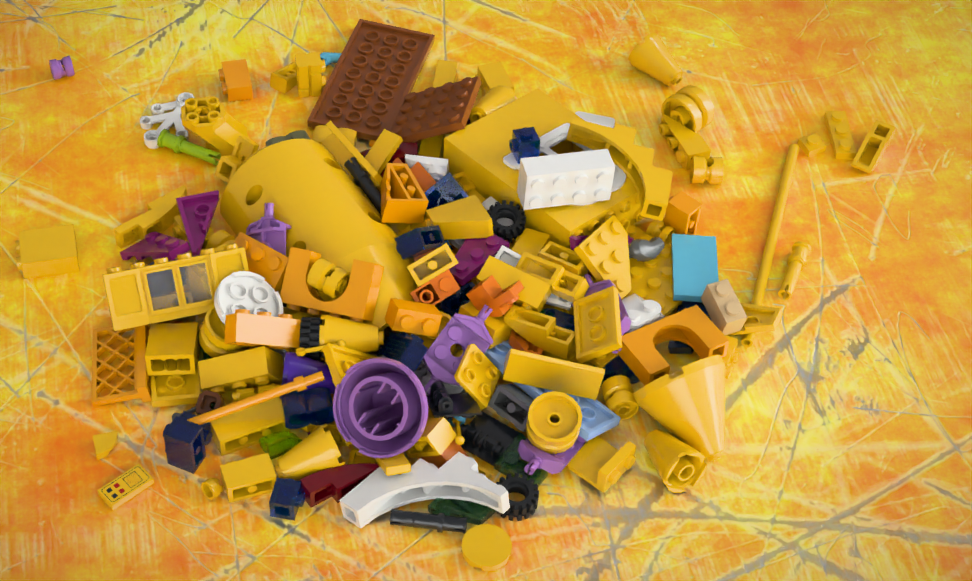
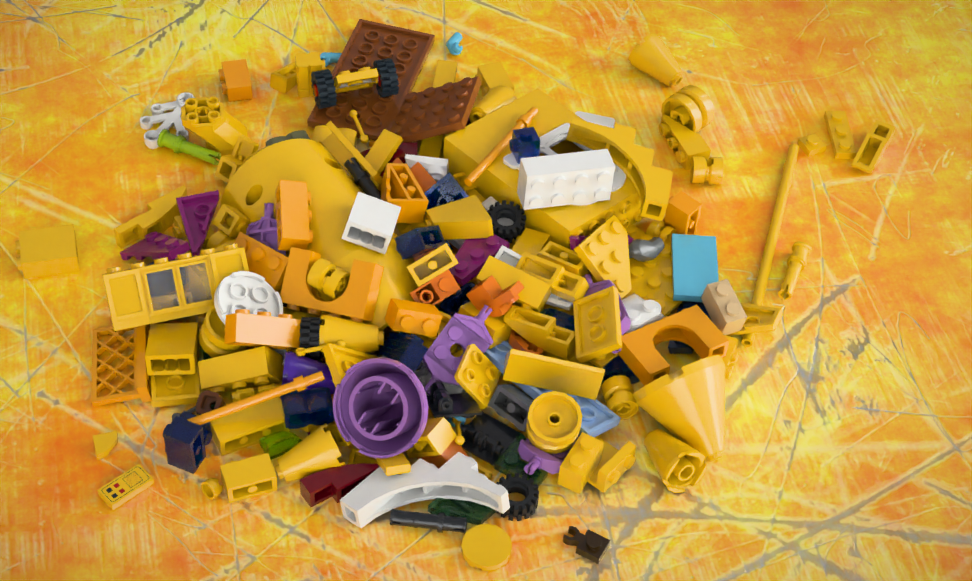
(57, 69): medium lavender wheel -> none
(235, 222): none -> yellow brick
(286, 498): clear blue brick -> none
(293, 215): none -> light orange brick
(363, 138): none -> yellow hinge
(371, 223): none -> white brick
(382, 75): none -> black plate
(452, 44): none -> medium azure arm
(522, 122): none -> light orange bar
(580, 462): none -> yellow brick
(589, 545): none -> dark brown plate

